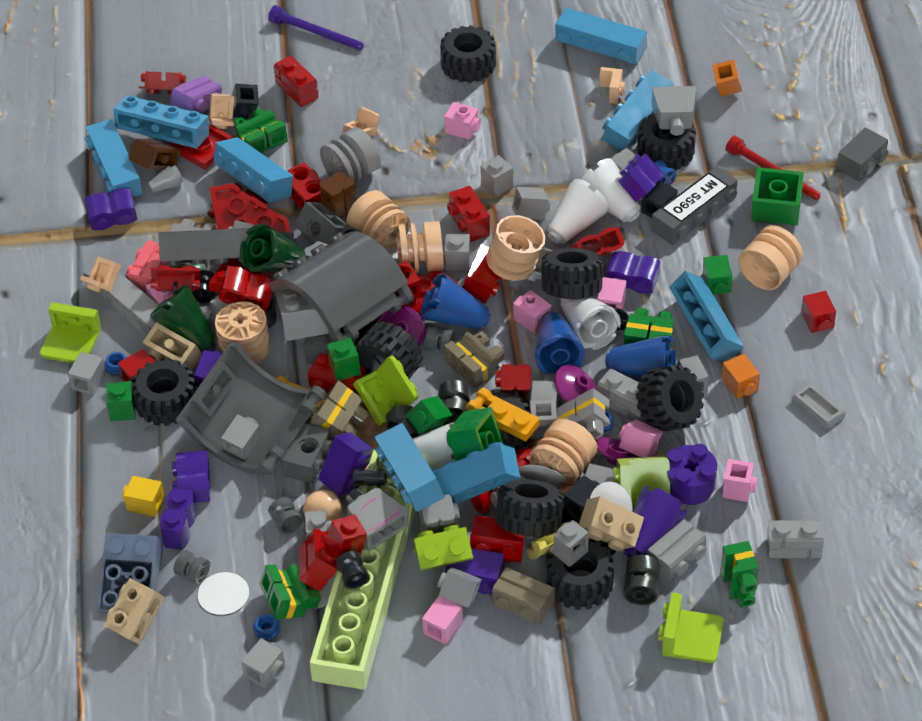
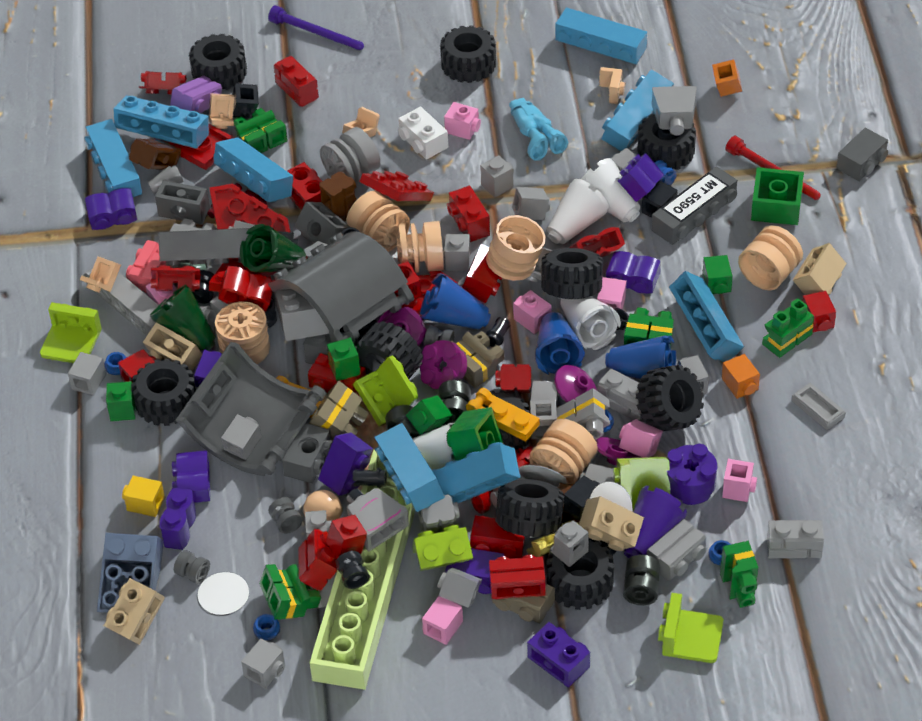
(182, 201): none -> dark grey brick
(219, 59): none -> black tyre
(397, 186): none -> red plate
(423, 133): none -> white brick
(434, 355): none -> magenta plate
(498, 331): none -> black pin
(517, 577): none -> red brick
(531, 123): none -> medium azure piece
(558, 654): none -> dark purple brick
(715, 550): none -> blue plate
(788, 328): none -> green hips
(820, 270): none -> tan brick

